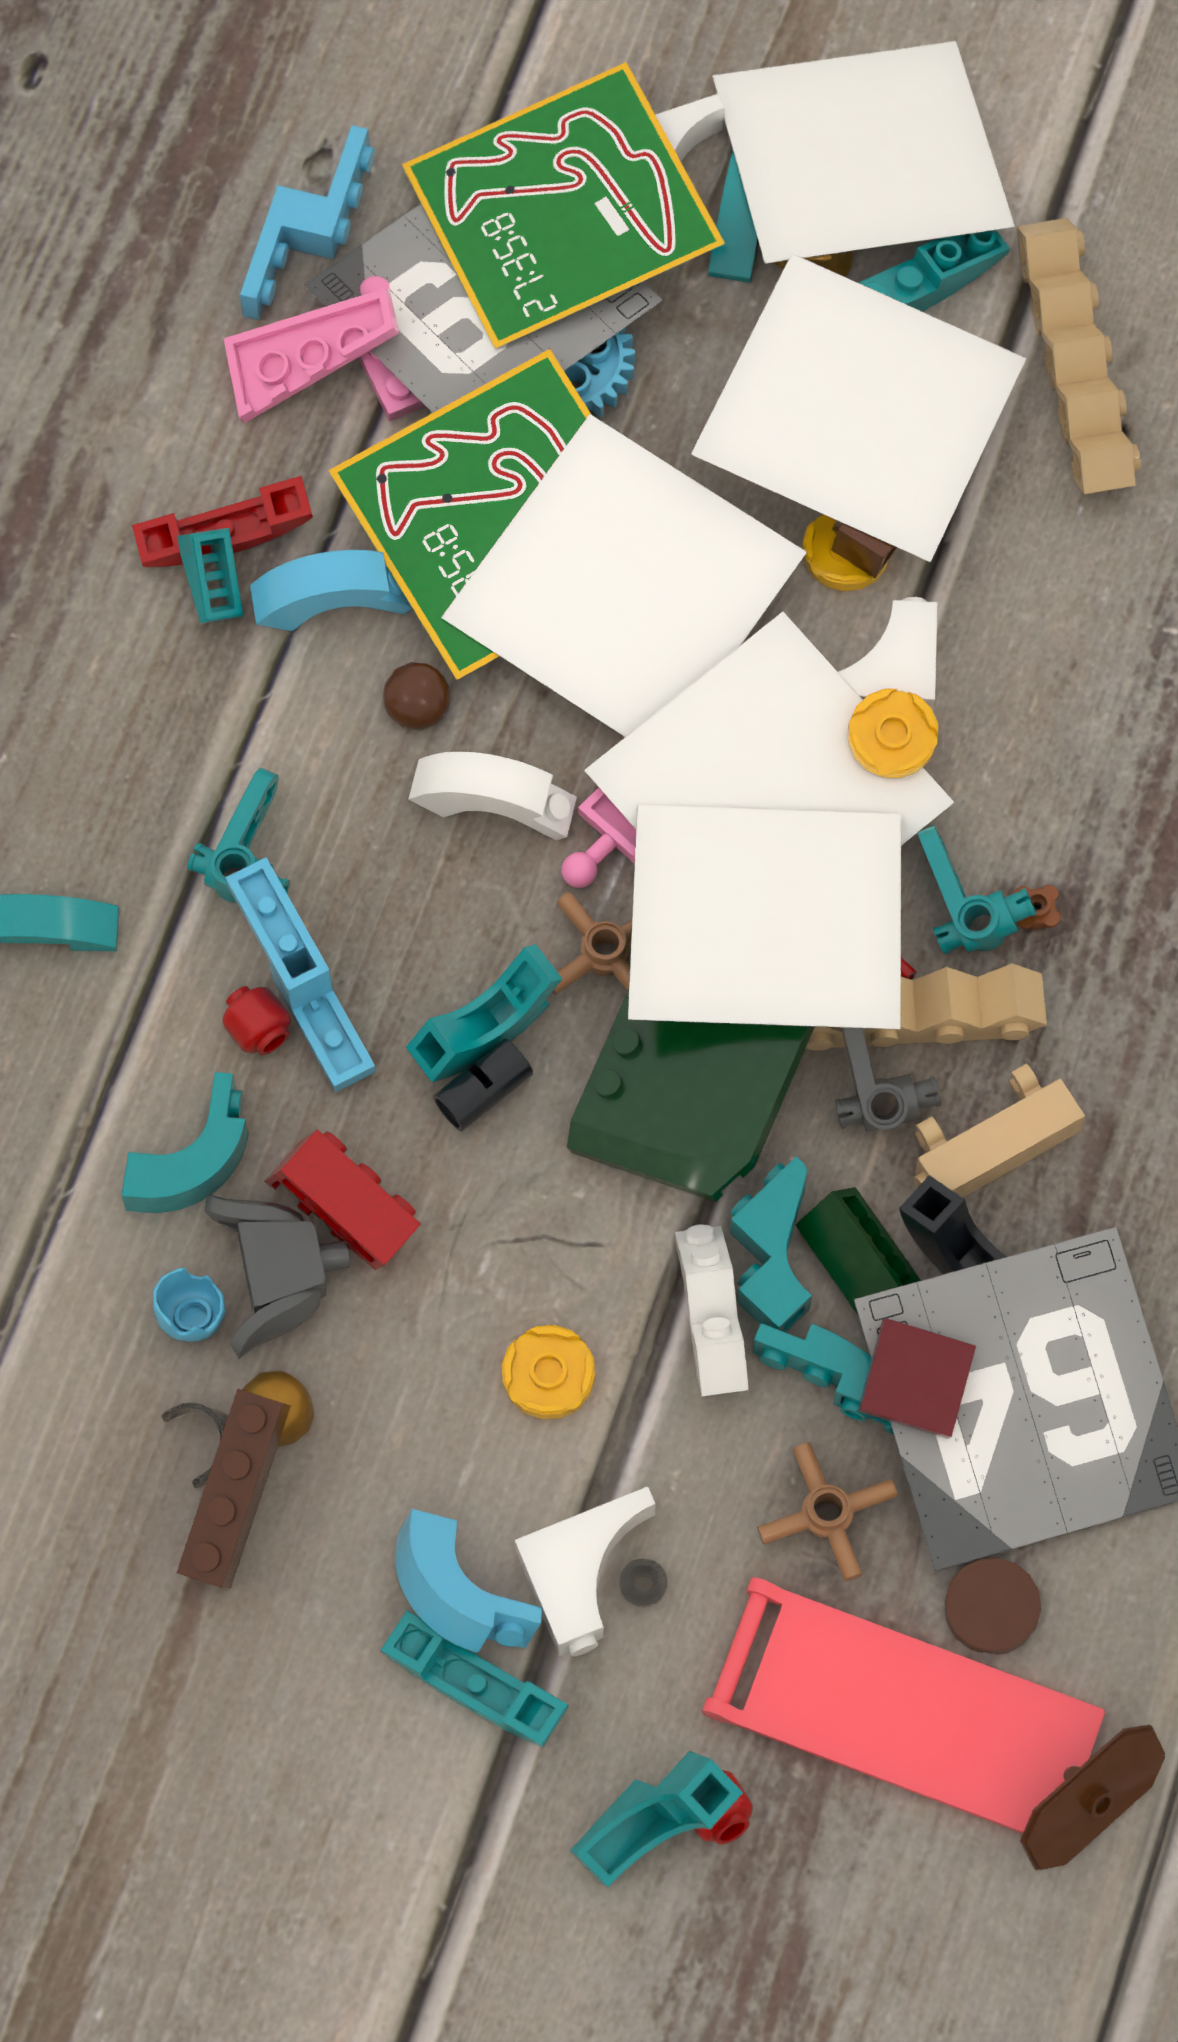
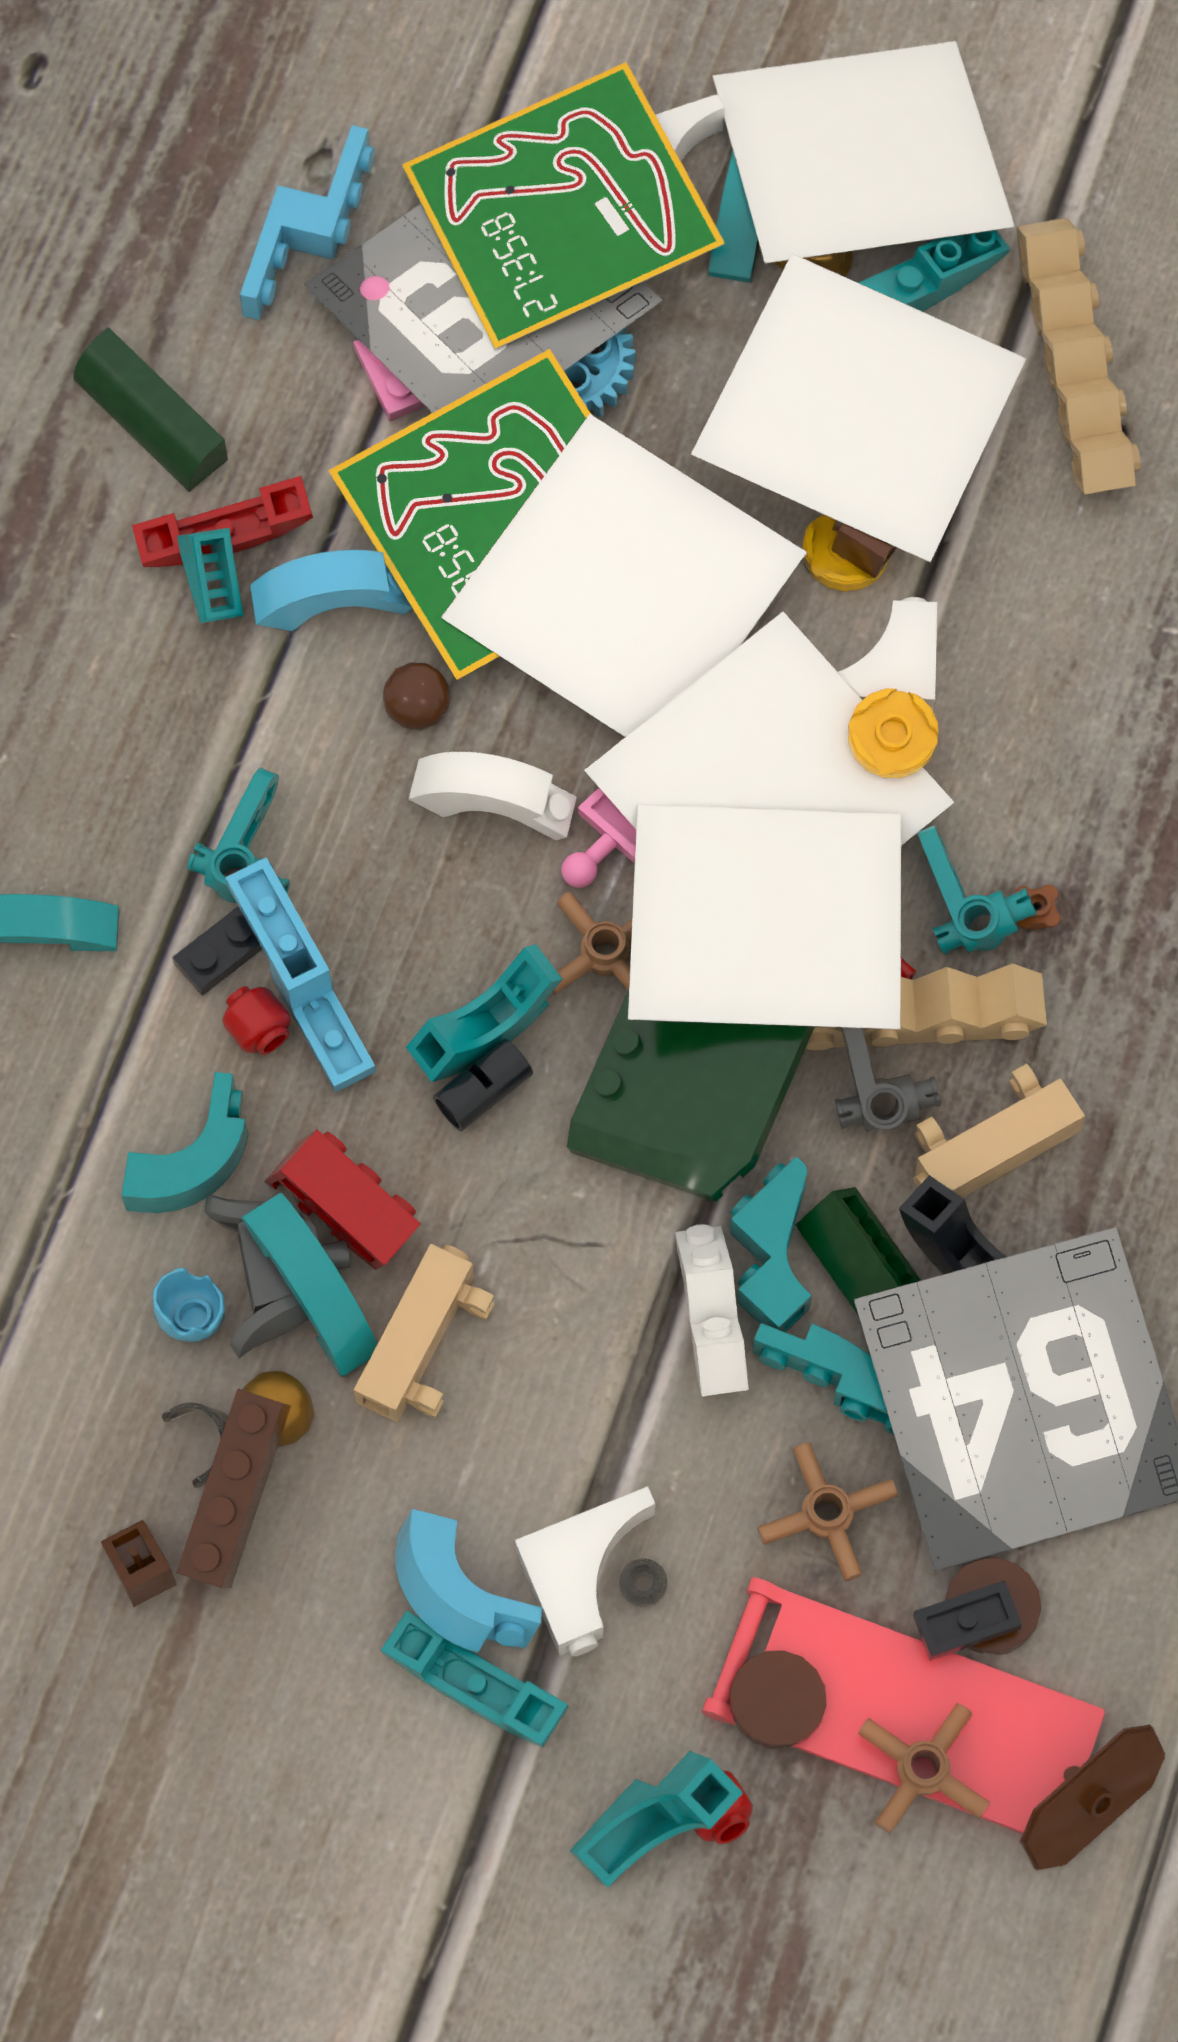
(139, 1563): none -> reddish brown slope
(150, 410): none -> dark green brick
(218, 952): none -> black plate
(300, 350): bright pink wing -> none
(313, 1281): none -> teal slope
(415, 1332): none -> tan brick
(556, 1385): yellow tile -> none
(777, 1699): none -> reddish brown tile
(913, 1785): none -> medium nougat bar
(916, 1378): dark red tile -> none
(967, 1620): none -> black plate

